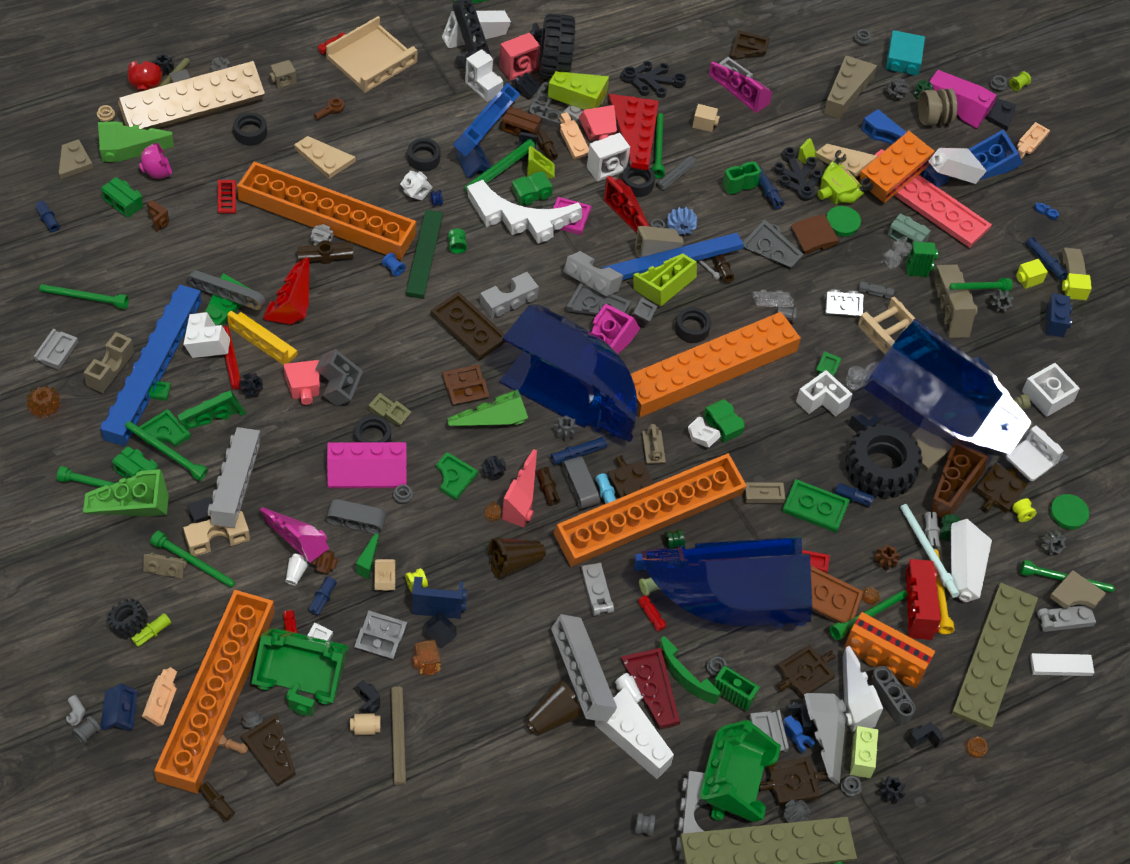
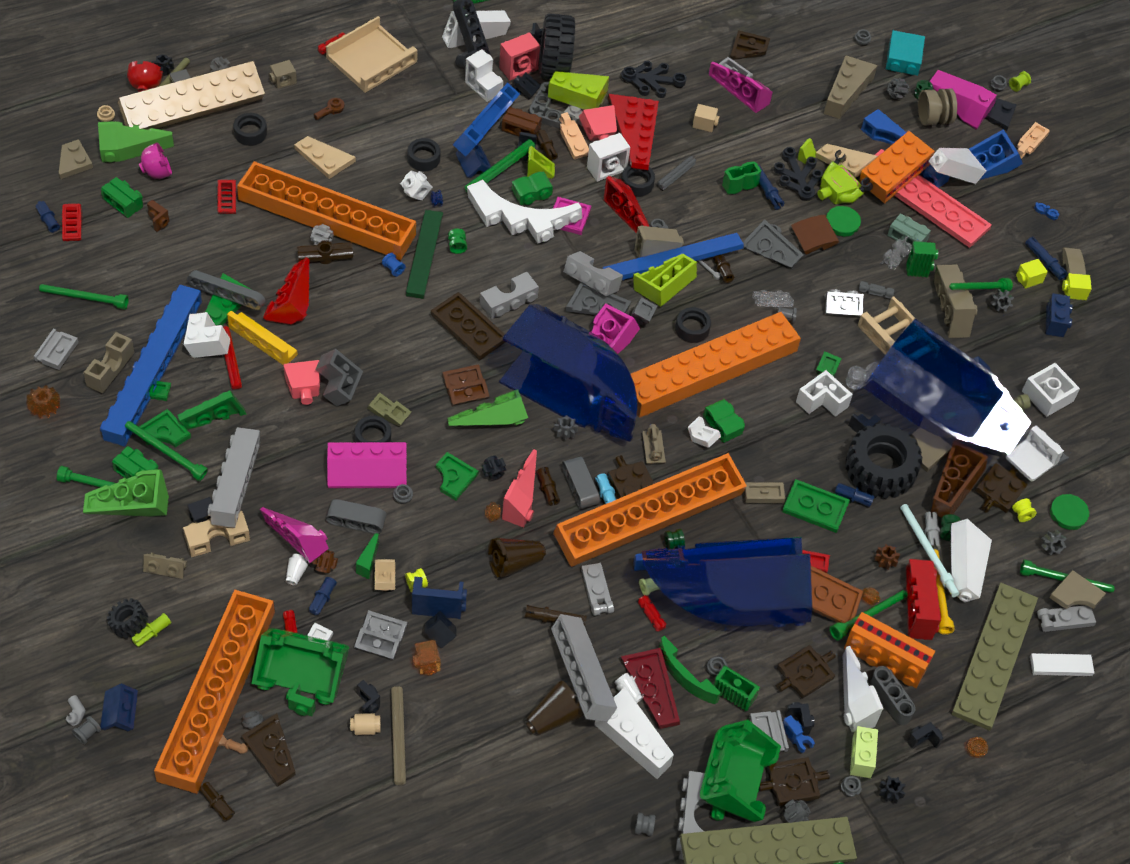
(72, 211): none -> red slope
(160, 540): green piece -> none
(160, 697): light nougat hinge -> none
(251, 384): black gear -> none
(548, 615): none -> dark brown pin
(579, 450): dark blue pin -> none
(658, 167): green piece -> none
(682, 220): medium blue gear -> none
(830, 720): light grey wedge -> none

